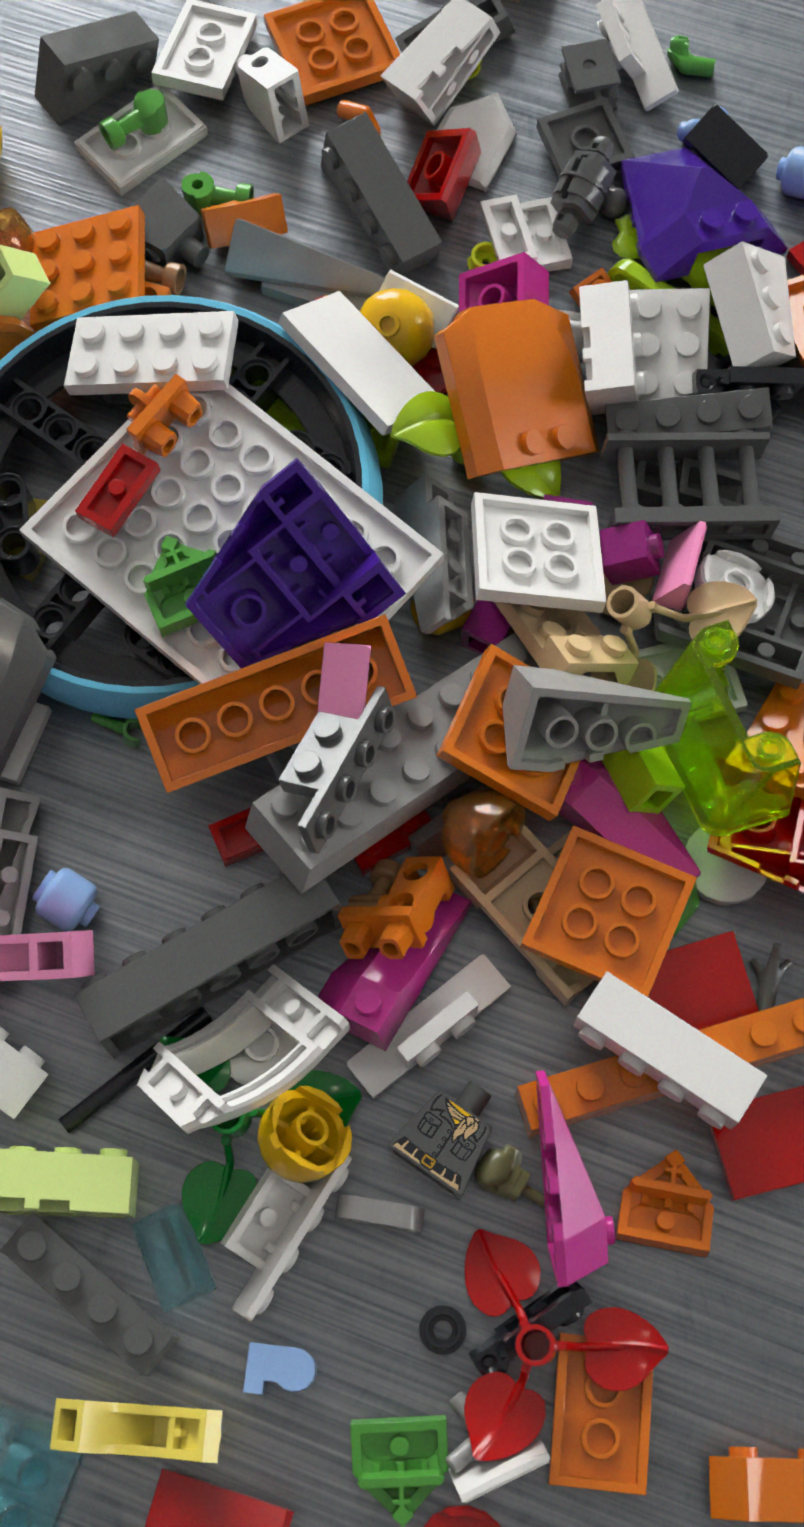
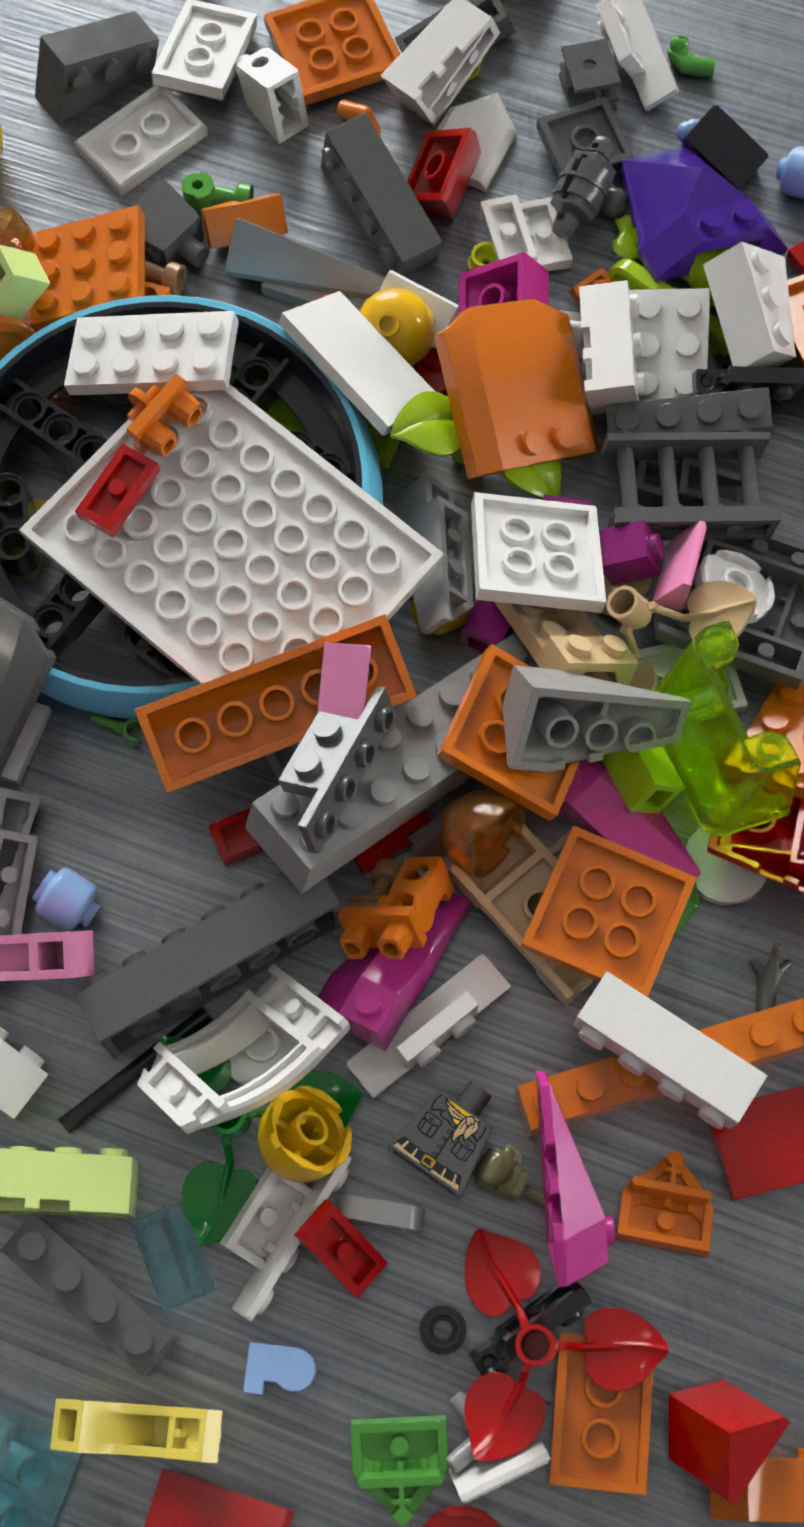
(148, 116): bright green leg -> none
(173, 582): bright green slope -> none
(290, 573): dark purple wedge -> none
(340, 1248): none -> red plate
(705, 982): red tile -> none
(721, 1436): none -> red slope

